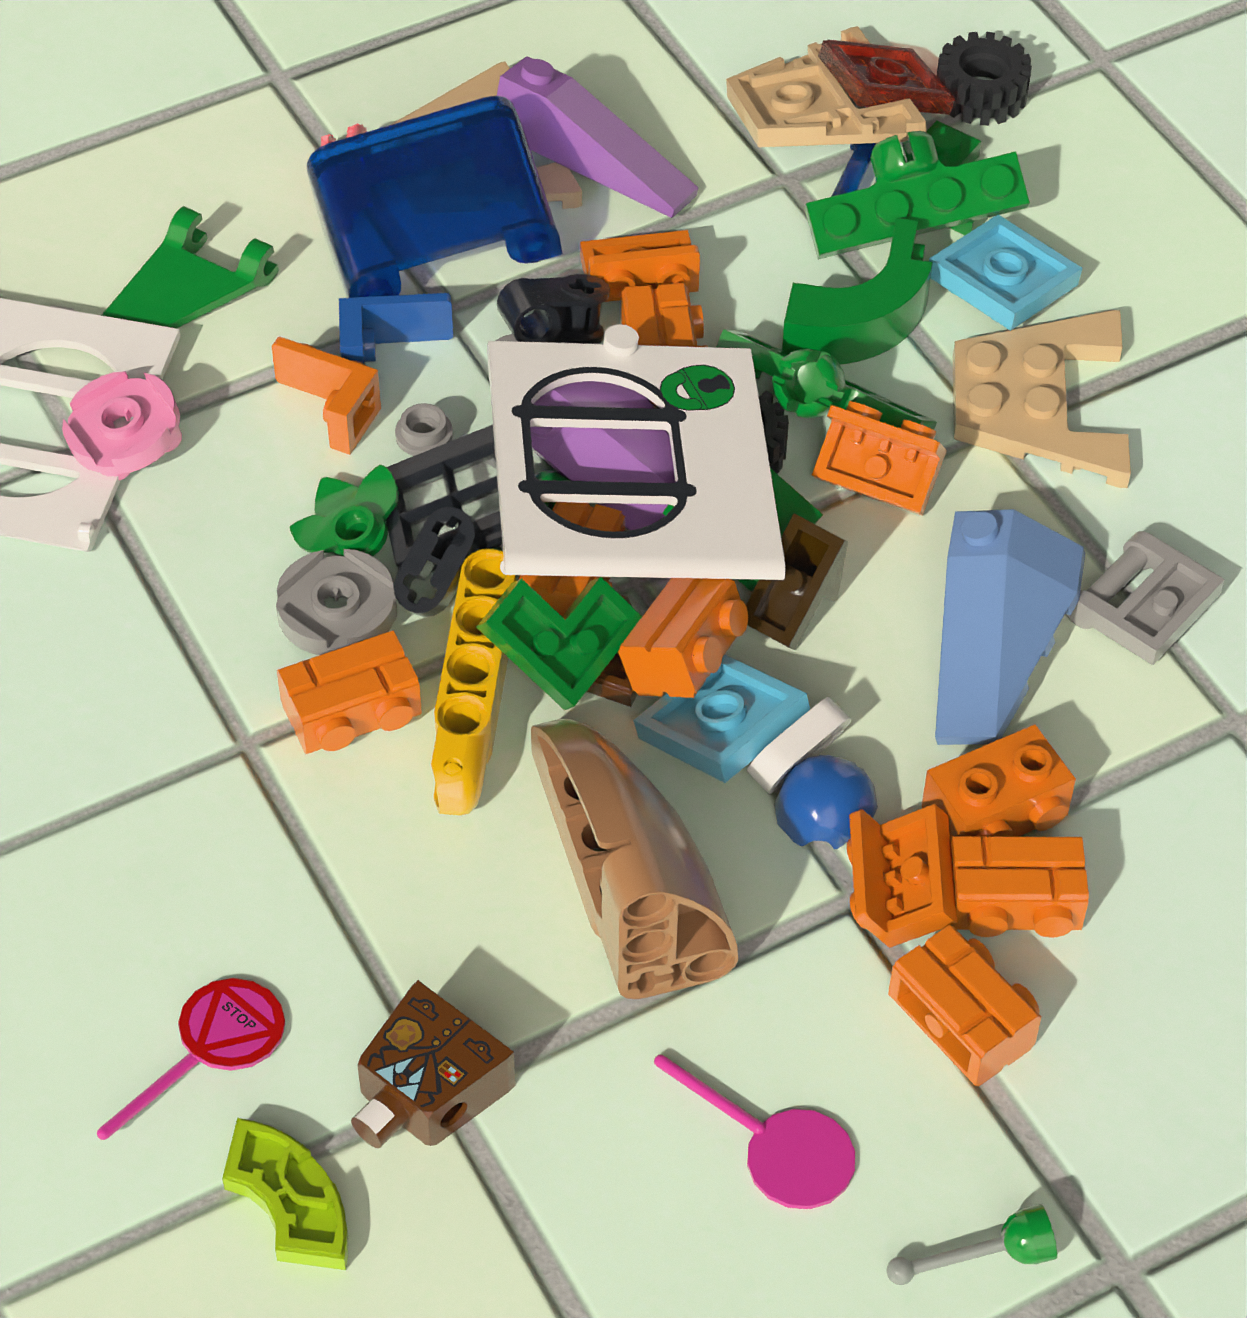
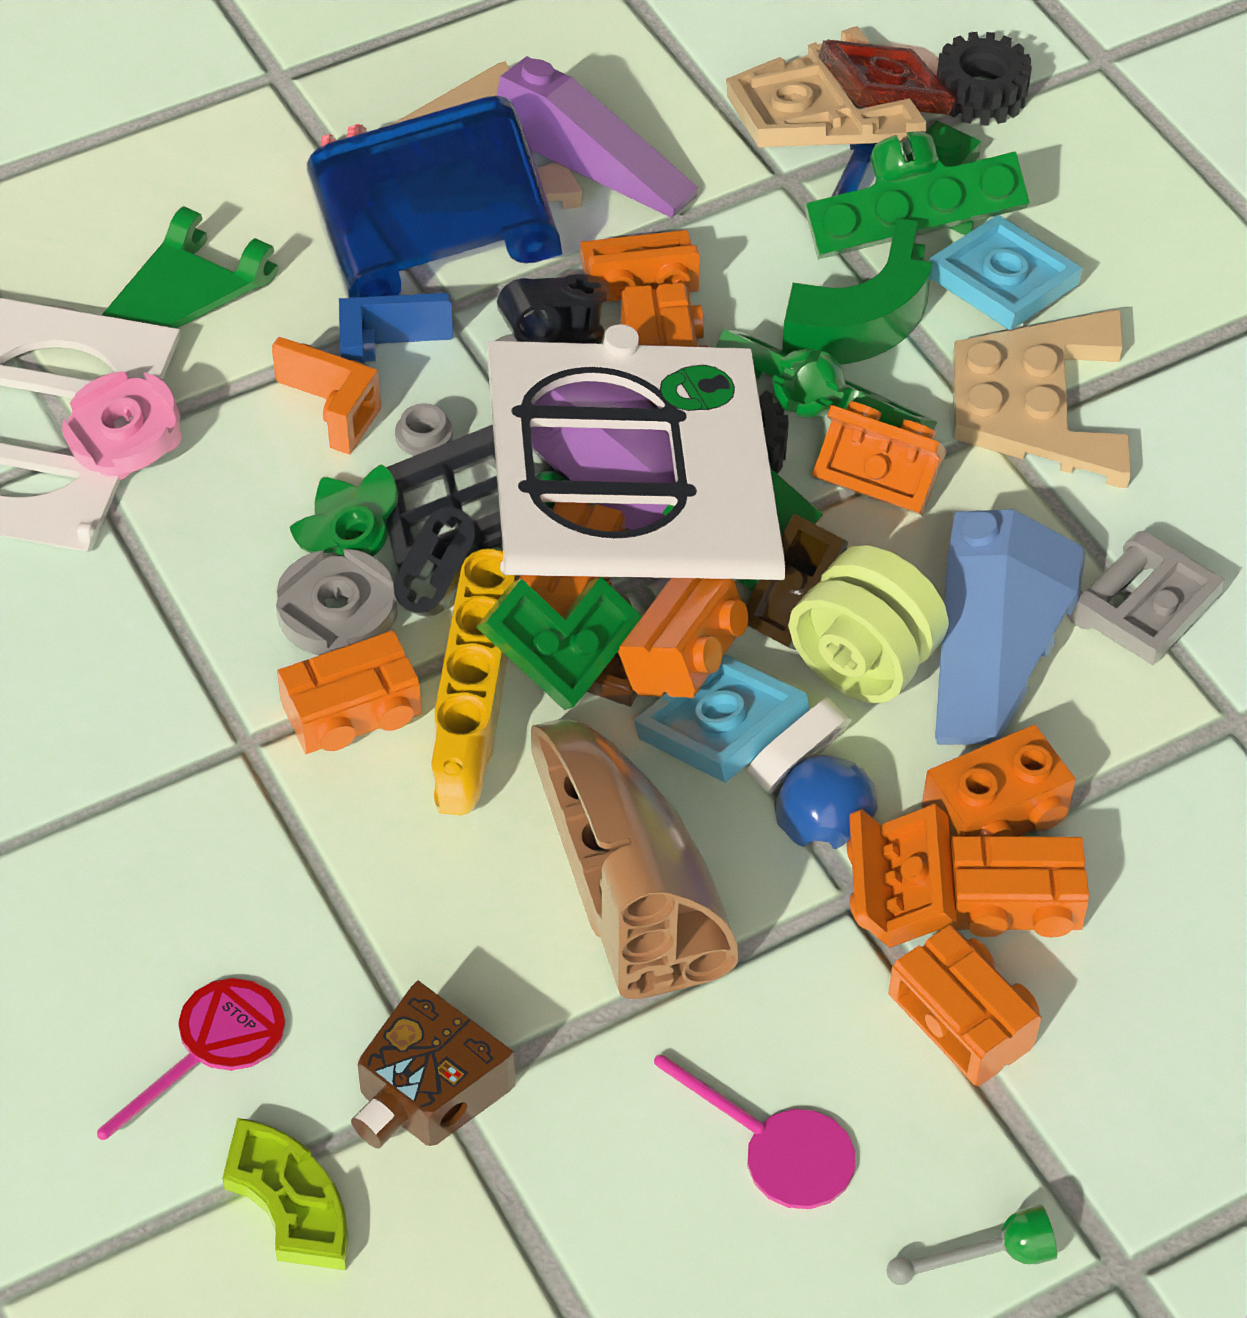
(868, 624): none -> yellowish green wheel

